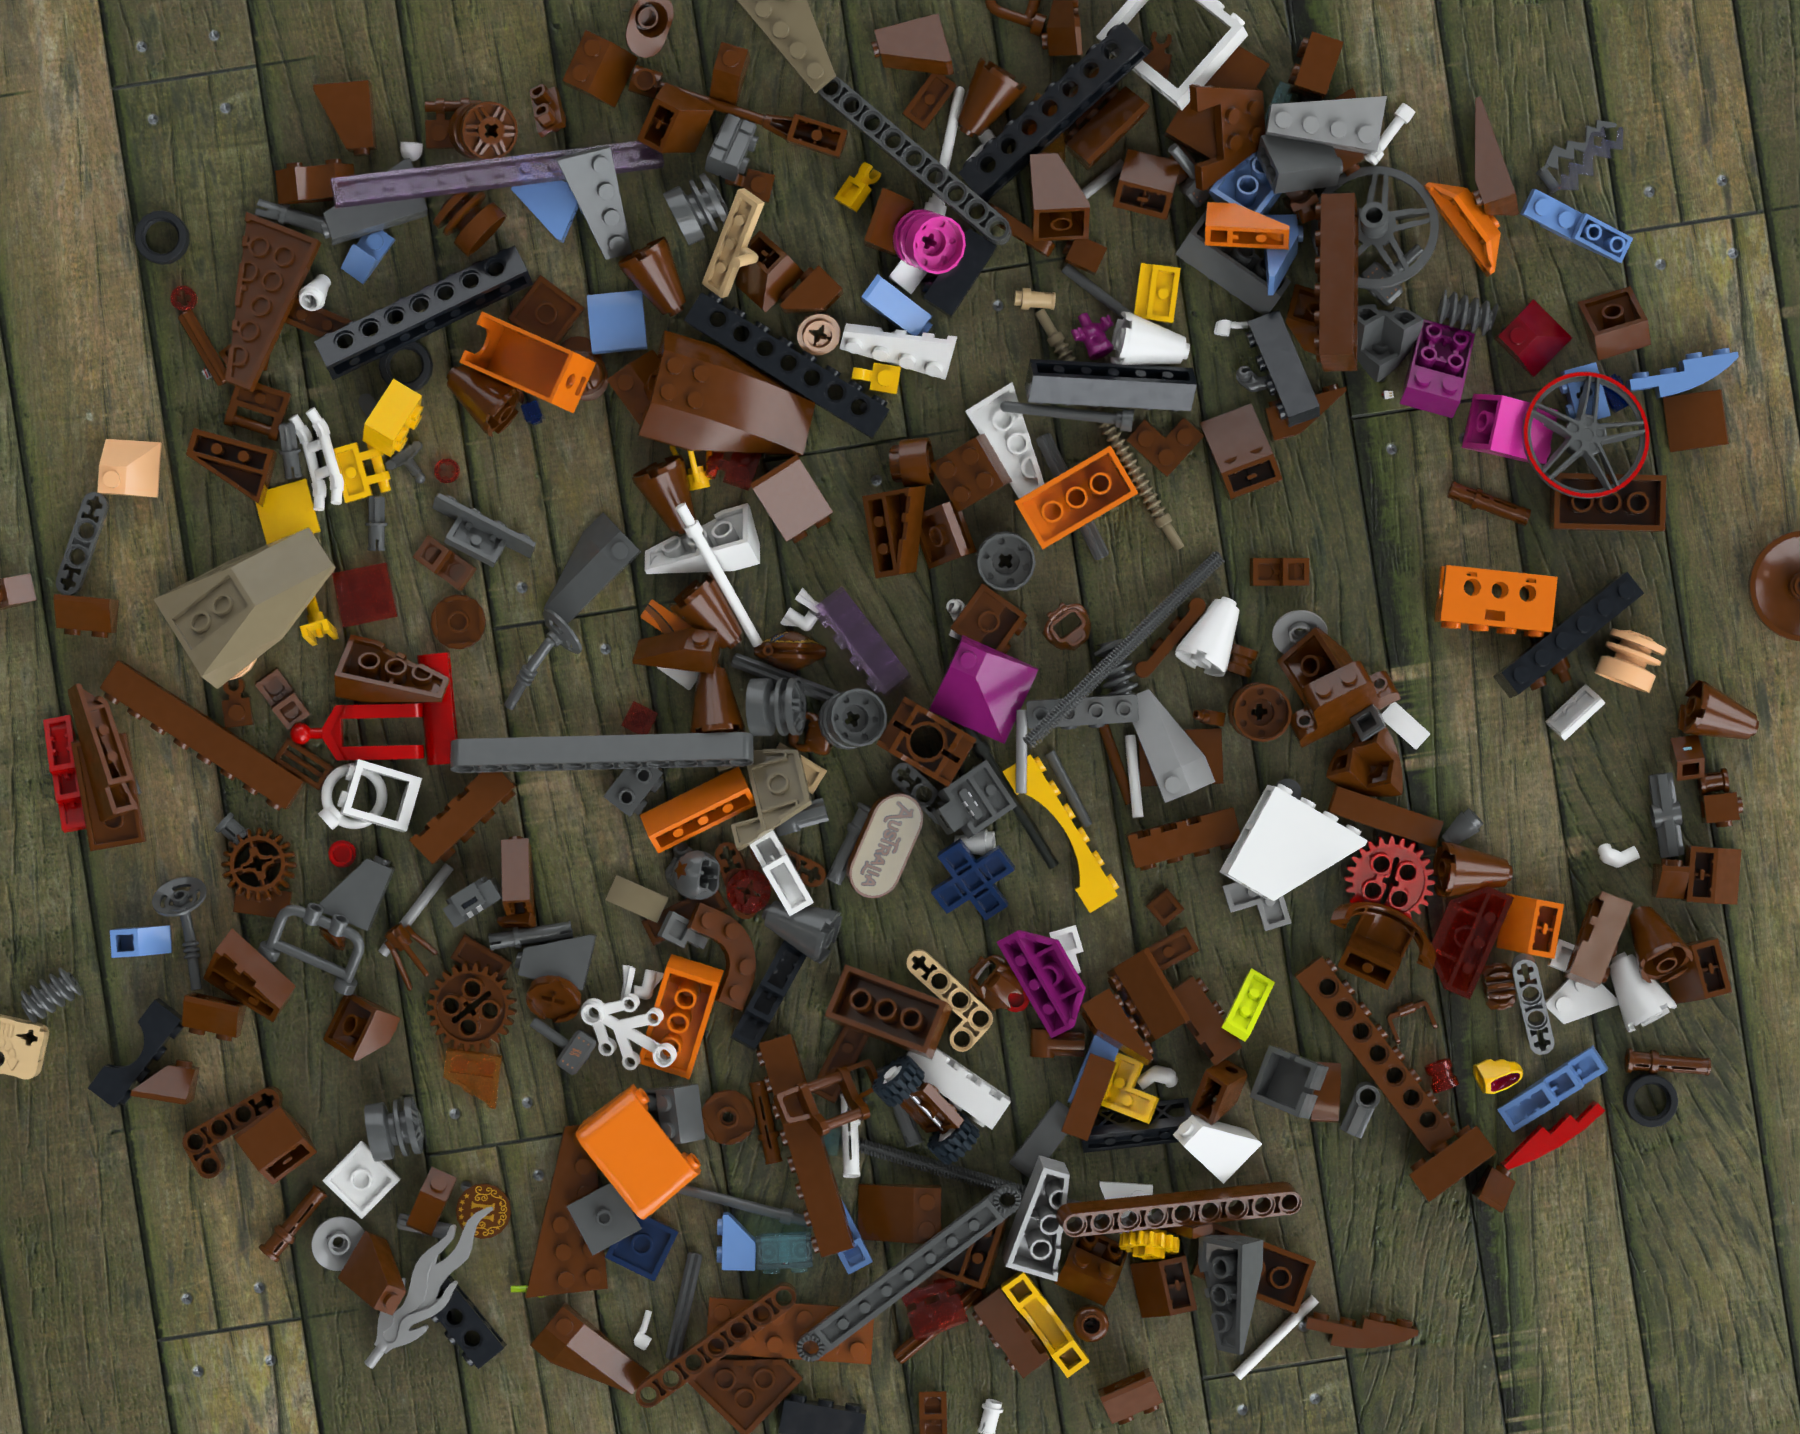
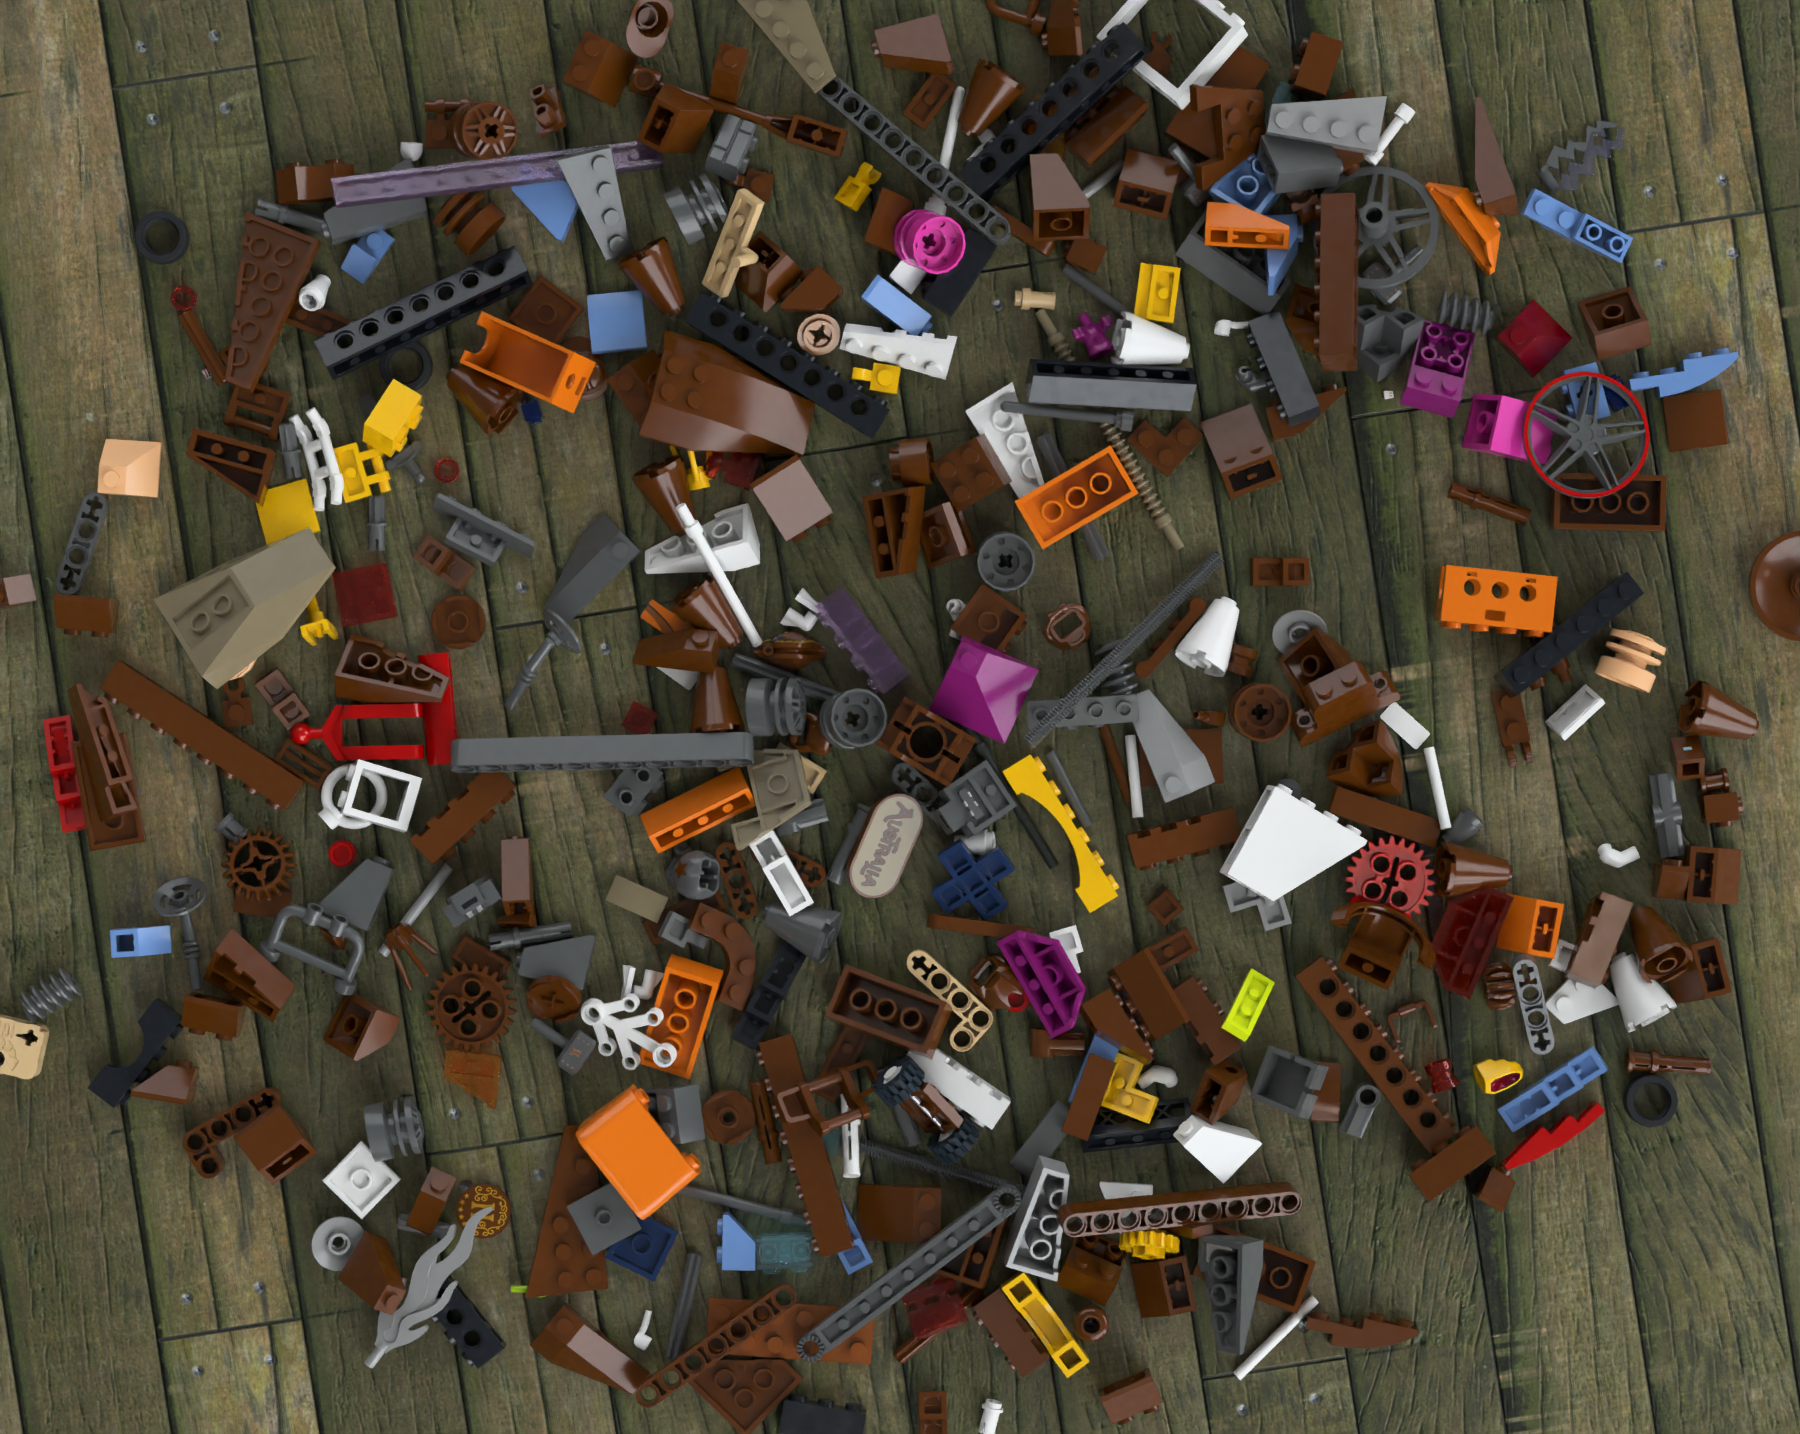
(285, 1233): reddish brown pin -> none
(351, 113): reddish brown slope -> none
(760, 885): clear red gear -> none
(974, 926): none -> reddish brown beam
(1021, 752): light grey bar -> none
(1368, 722): dark grey slope -> none
(1437, 788): none -> white bar
(1511, 725): none -> reddish brown hinge

